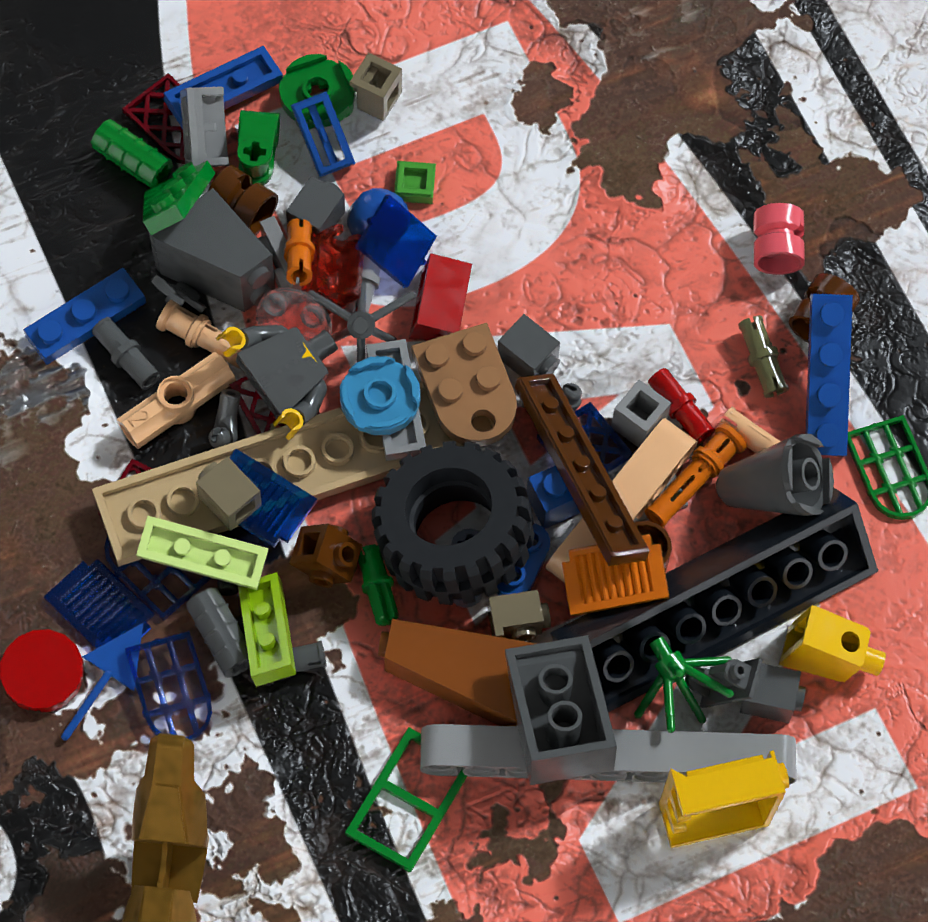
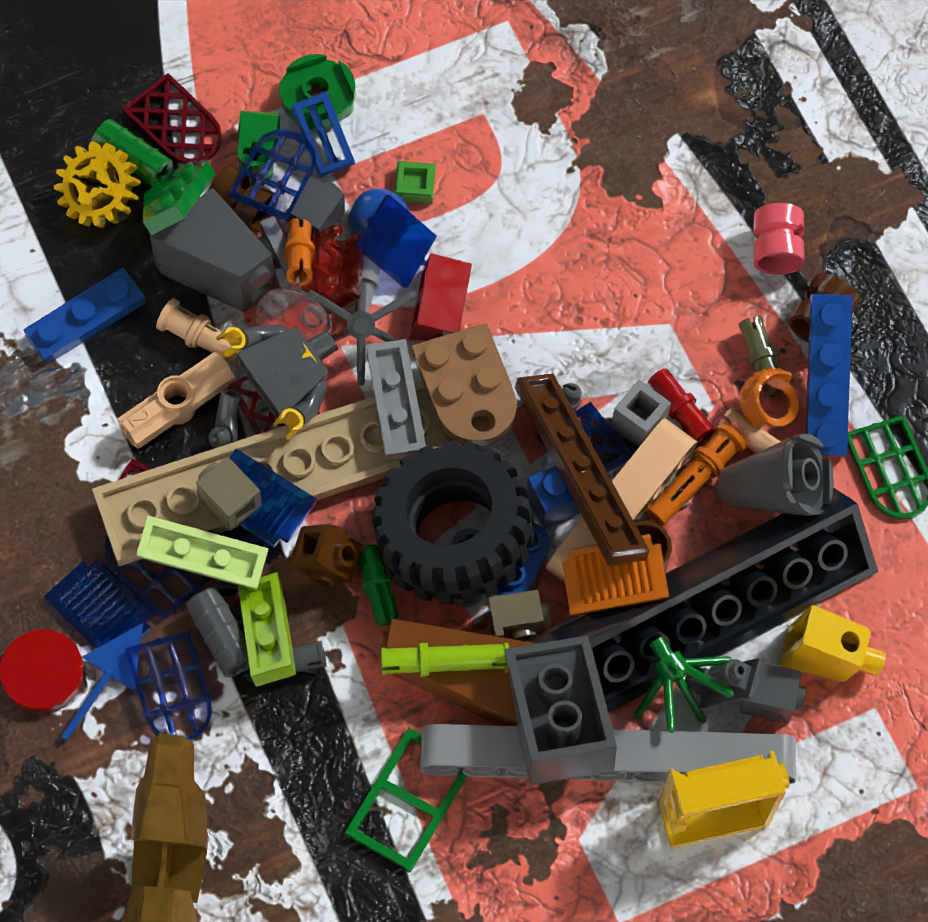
(91, 201): none -> yellow gear
(126, 353): dark grey pin -> none
(179, 293): dark grey piece -> none
(204, 126): light grey hinge -> none
(239, 78): blue plate -> none
(281, 185): none -> clear blue window
(377, 86): dark tan brick -> none
(380, 395): dark azure tile -> none
(443, 658): none -> lime pin
(529, 349): dark grey brick -> none
(750, 394): none -> orange piece

